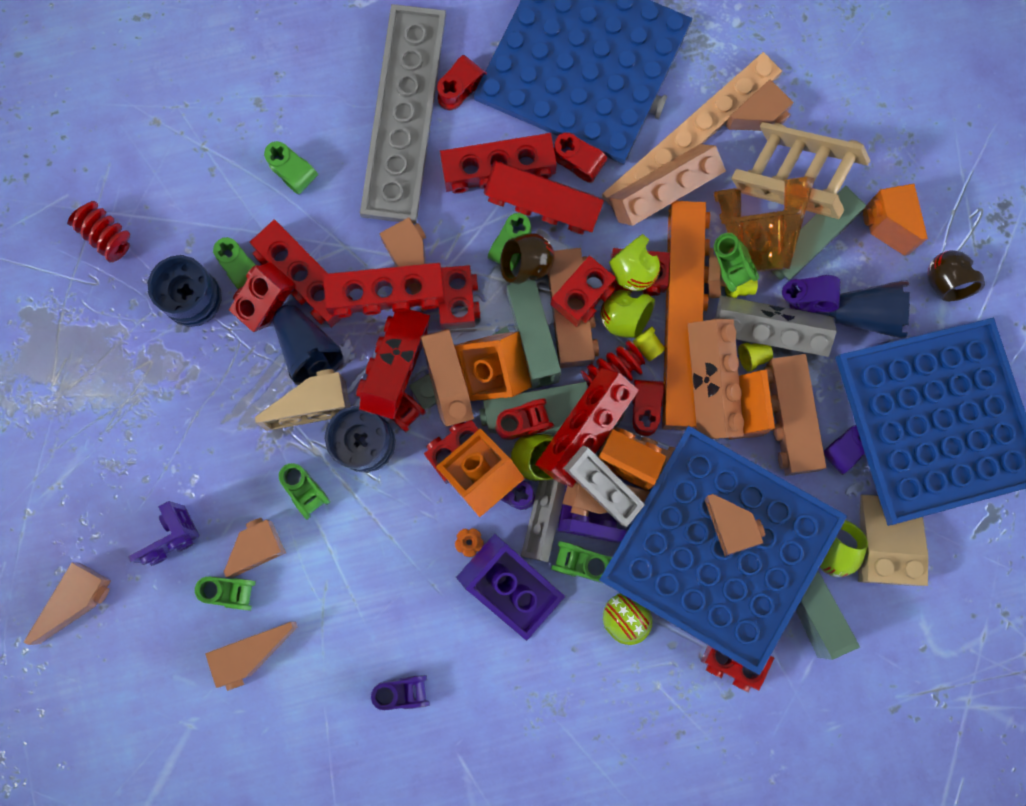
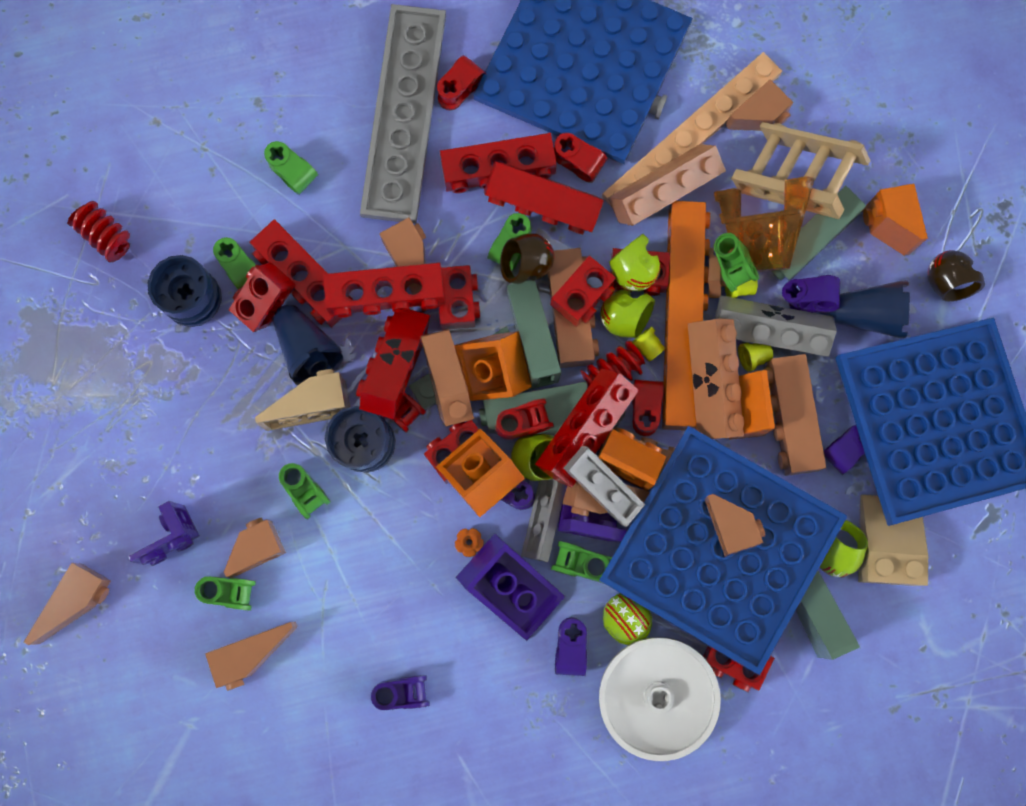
(571, 653): none -> dark purple piece
(659, 699): none -> white dish

